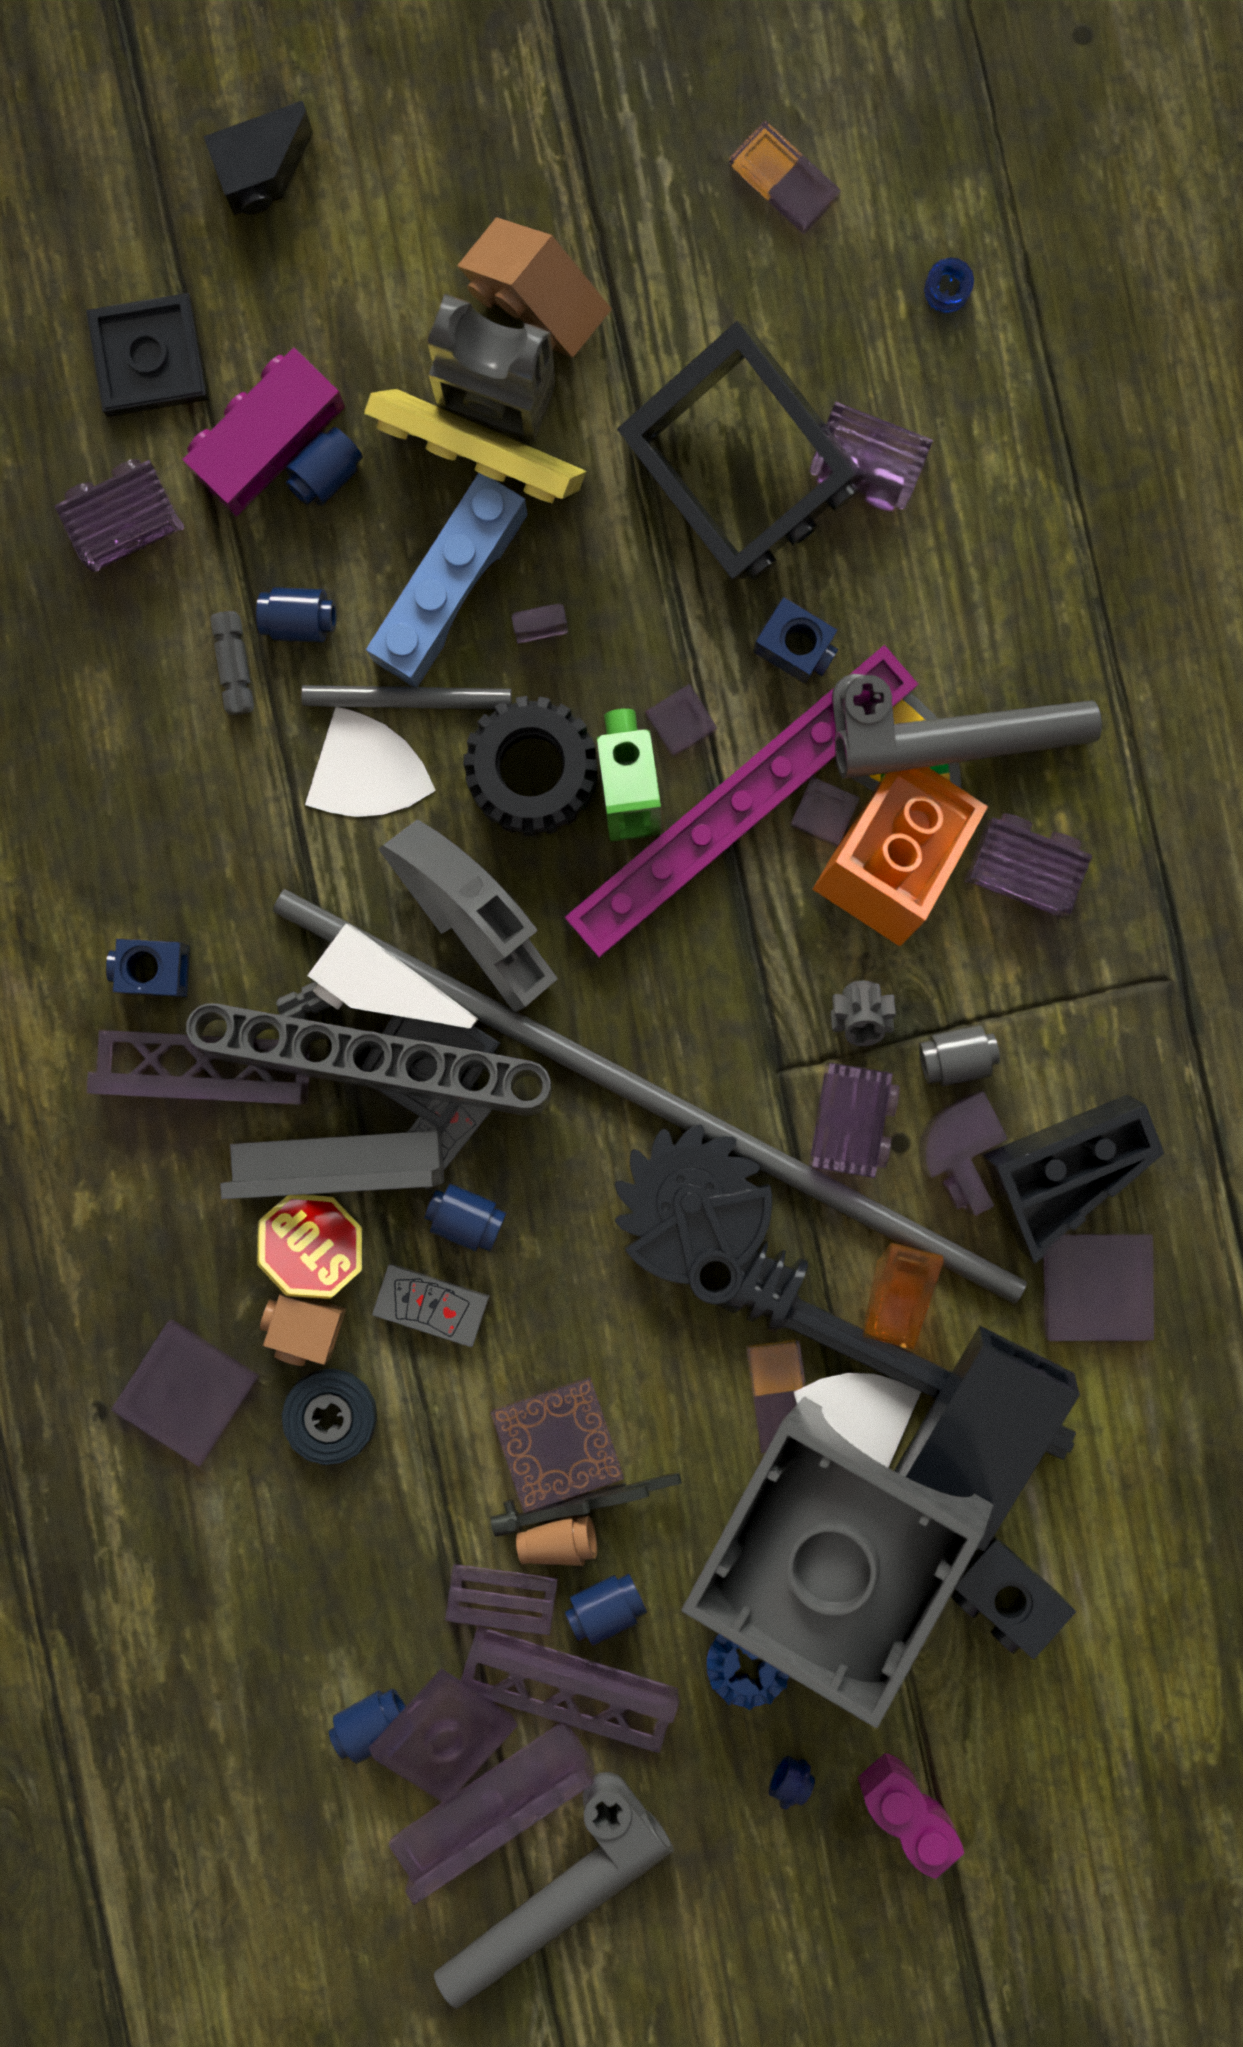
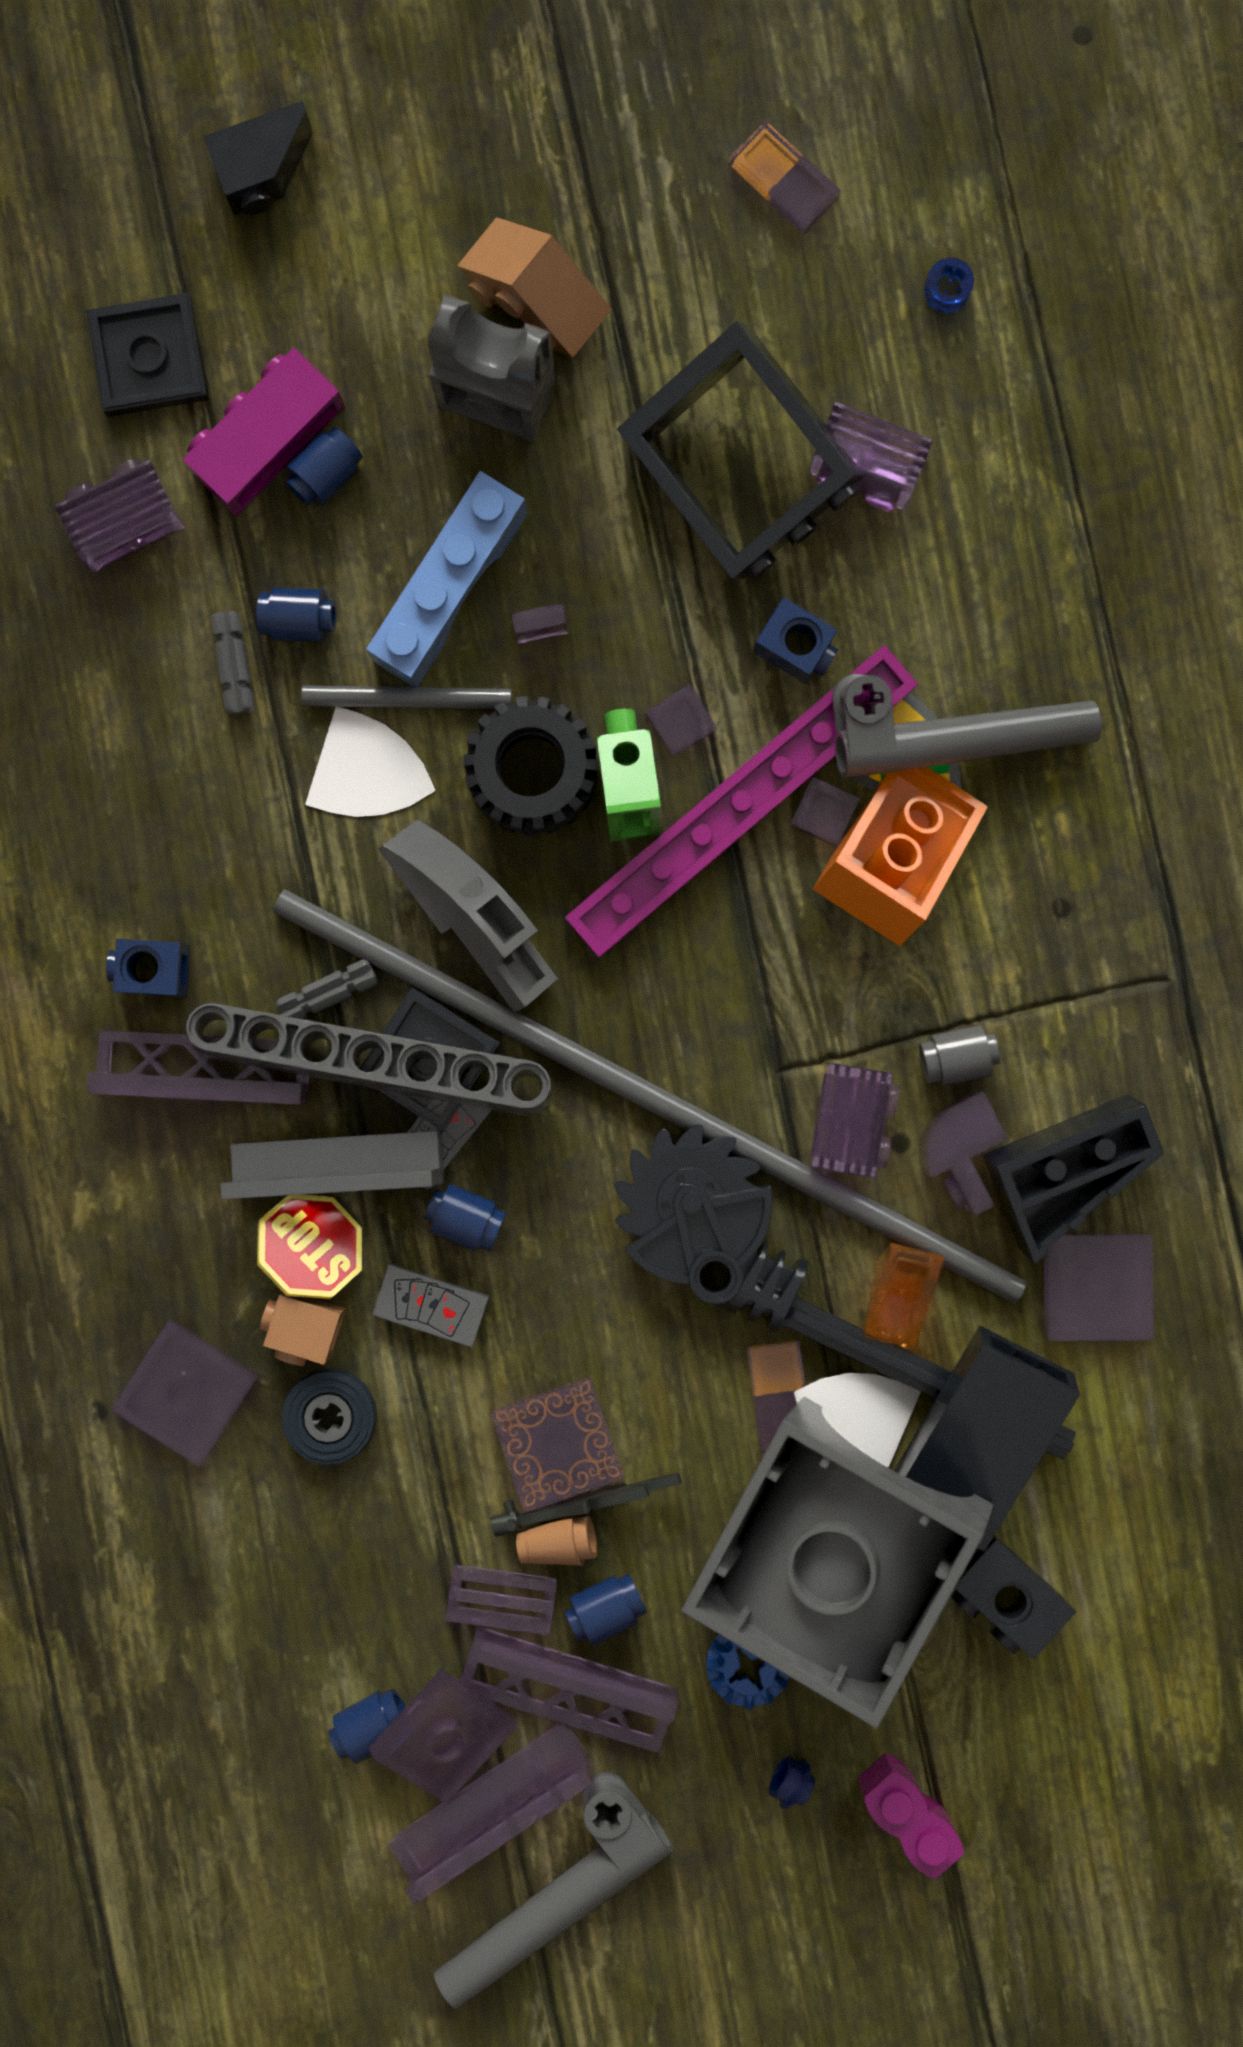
(371, 979): white slope -> none
(494, 453): light yellow piece -> none
(863, 1013): dark grey gear -> none
(1029, 865): clear purple brick -> none

